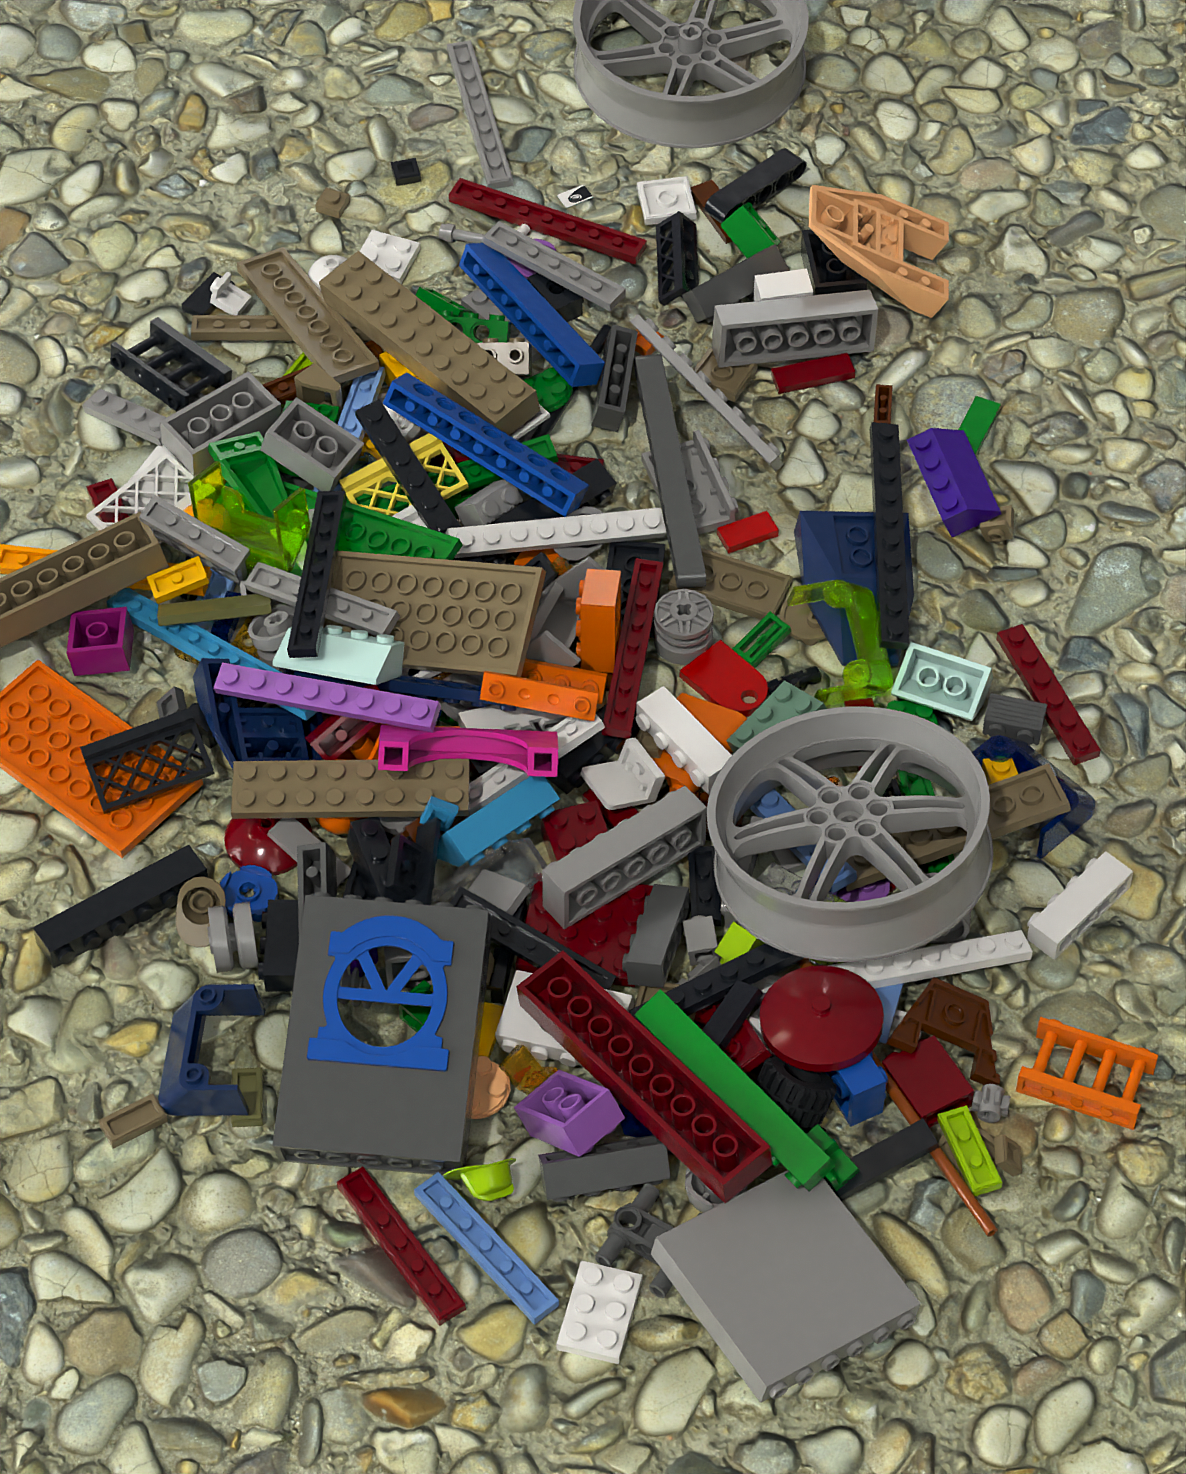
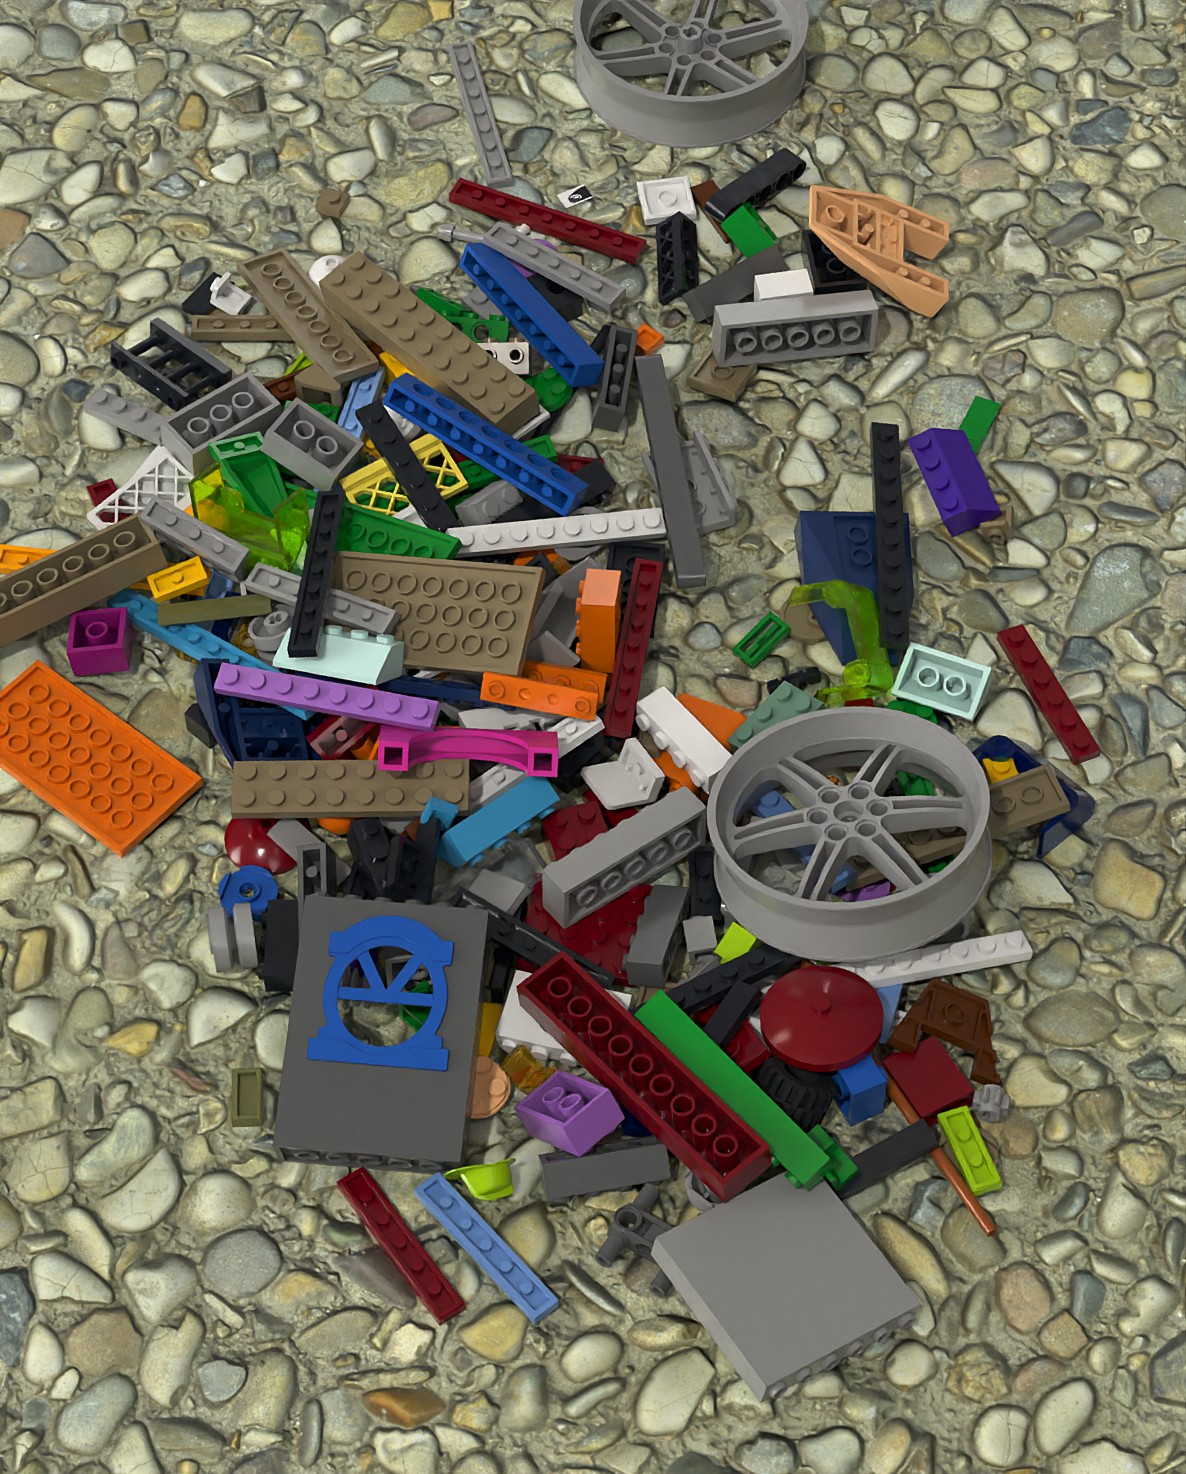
(117, 907): black brick -> none
(133, 1120): dark tan tile -> none
(138, 739): black fence -> none
(171, 702): dark grey plate -> none
(185, 1082): dark blue windscreen -> none
(192, 909): dark tan piece -> none
(391, 253): white plate -> none
(405, 172): black tile -> none
(599, 1312): white plate -> none
(683, 625): light grey wheel -> none
(716, 398): light grey plate -> none
(725, 679): red tile -> none
(741, 585): dark tan tile -> none
(747, 531): red tile -> none
(813, 373): dark red tile -> none
(883, 403): reddish brown piece -> none
(1007, 1155): dark tan tile -> none
(1014, 718): dark grey brick -> none
(1079, 905): white brick -> none
(1080, 1098): orange fence -> none

